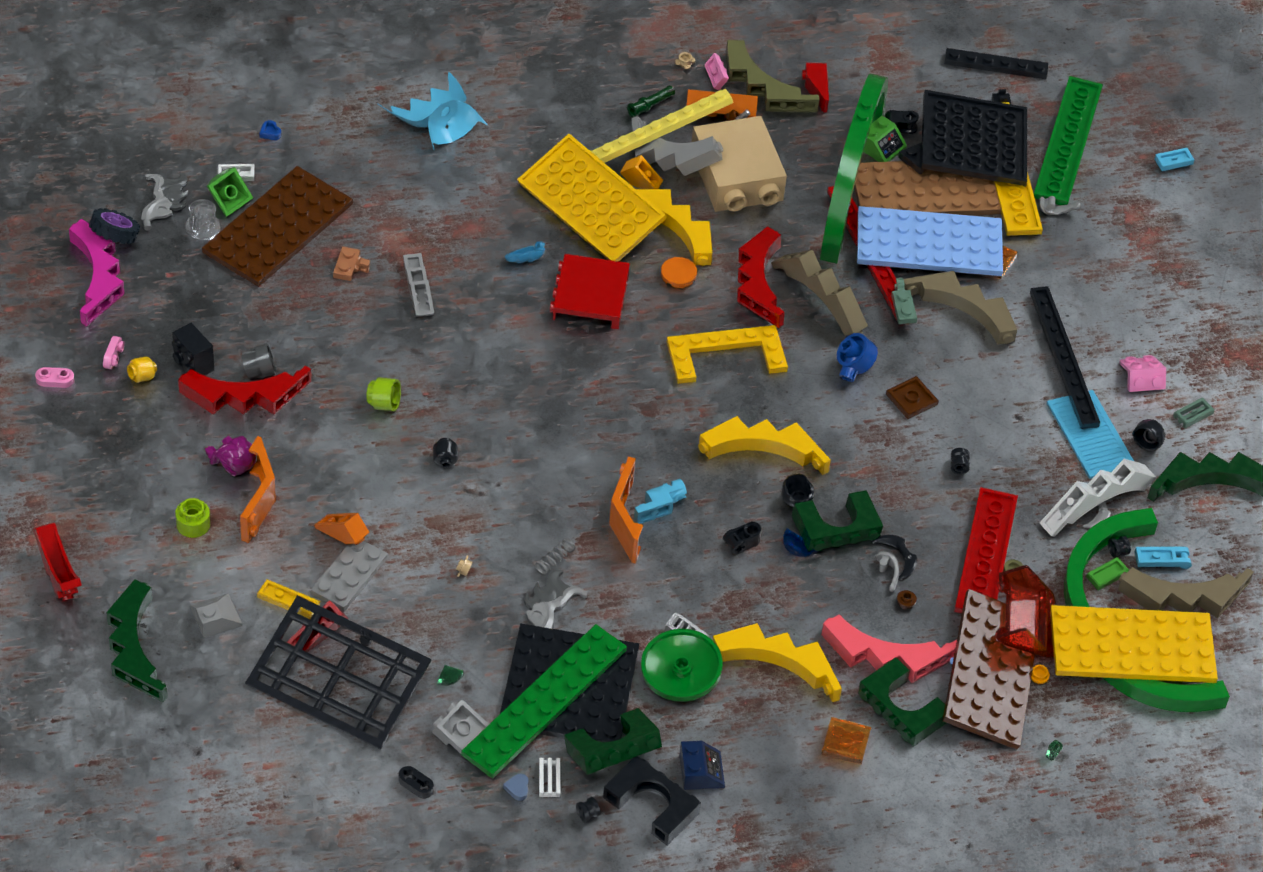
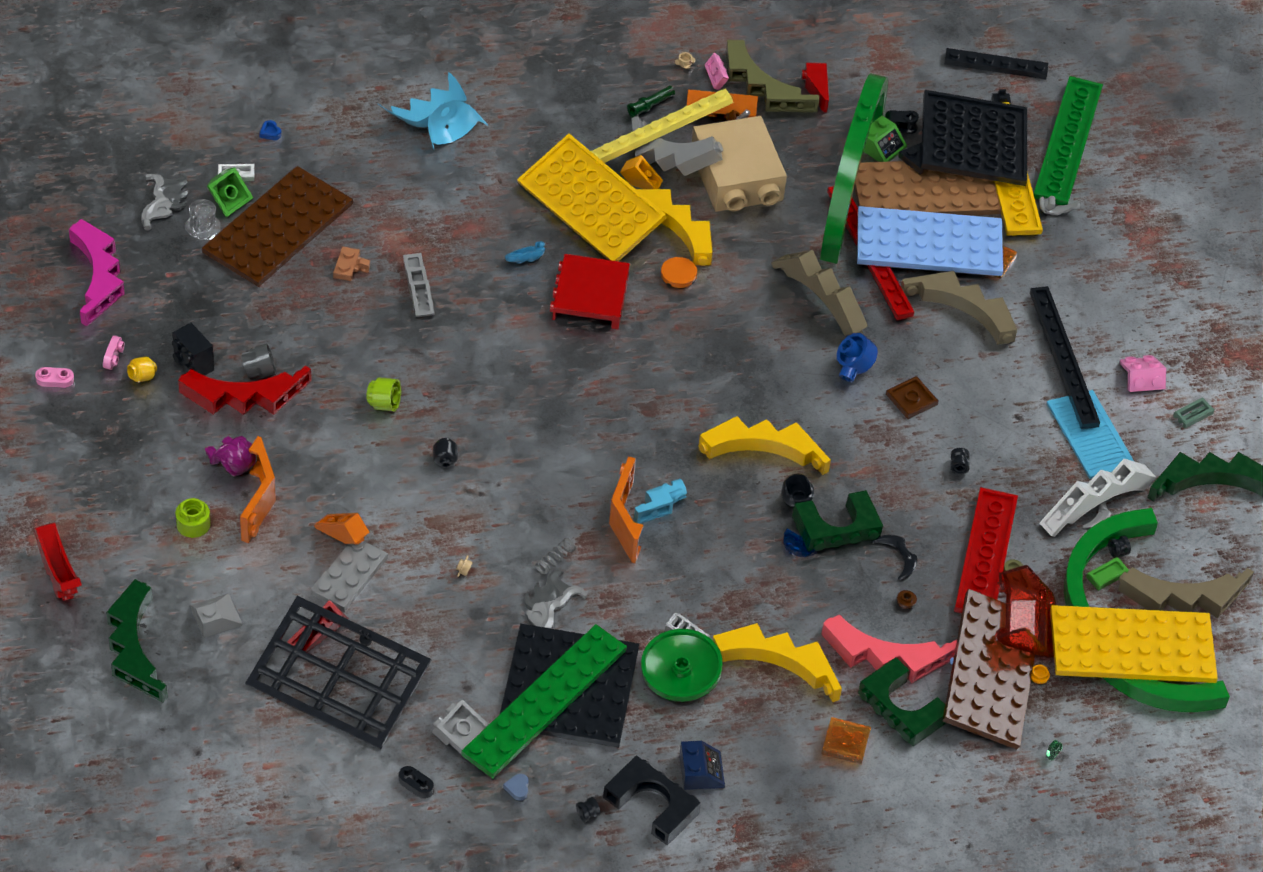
(114, 226): black wheel -> none
(283, 597): yellow tile -> none
(450, 676): clear green tile -> none
(549, 763): white tile -> none
(594, 755): dark green arch -> none
(743, 537): black piece -> none
(755, 292): red arch -> none
(763, 336): yellow plate -> none
(886, 559): light grey piece -> none
(903, 303): sand green plate -> none
(1149, 434): black hair -> none
(1163, 557): medium azure plate -> none
(1174, 159): medium azure plate -> none

